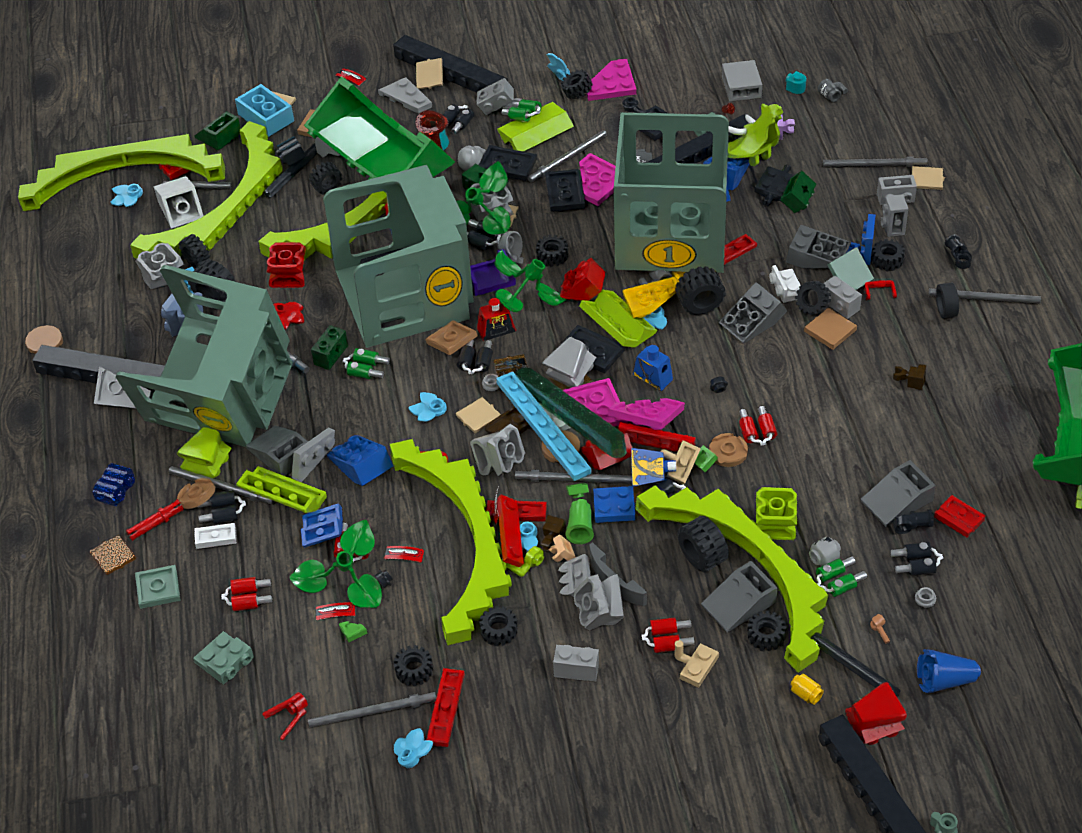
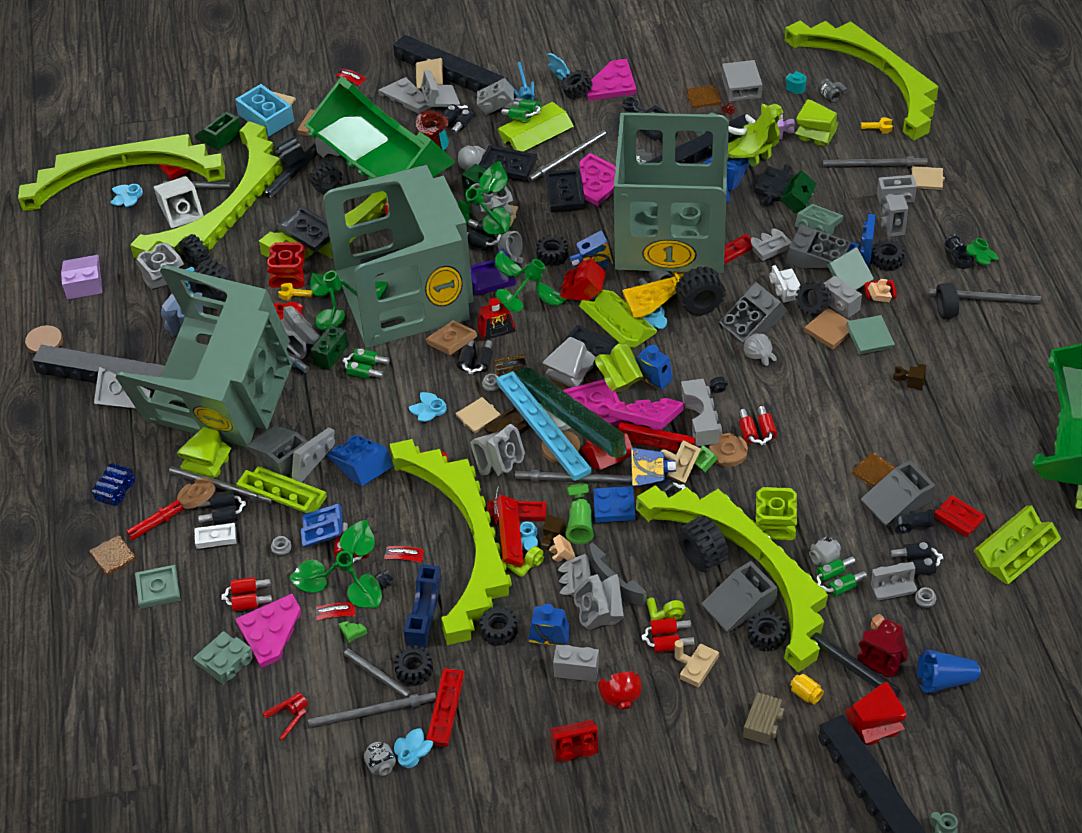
(81, 277): none -> lavender slope
(269, 628): none -> dark pink plate
(281, 545): none -> light grey plate
(288, 291): none -> yellow bar
(298, 331): none -> light grey piece
(306, 228): none -> black plate
(330, 281): none -> green plant
(377, 673): none -> flat silver bar
(379, 758): none -> light grey head
(427, 592): none -> dark blue arch
(437, 94): none -> light grey bracket
(525, 92): none -> dark azure plant
(549, 626): none -> blue torso
(574, 740): none -> red slope
(595, 248): none -> blue torso
(619, 368): none -> lime piece
(621, 690): none -> red cylinder
(672, 609): none -> lime plate
(696, 397): none -> light grey arch
(703, 96): none -> clear orange piece
(759, 347): none -> light grey piece
(763, 718): none -> dark tan brick
(770, 245): none -> light grey plate
(816, 123): none -> lime piece
(818, 219): none -> sand green plate
(852, 40): none -> lime arch
(870, 334): none -> sand green tile
(873, 469): none -> clear orange piece
(880, 291): none -> light nougat tile
(883, 648): none -> dark red piece
(884, 125): none -> yellow bar
(893, 581): none -> light grey bracket
(982, 253): none -> green plate
(1017, 545): none -> lime slope

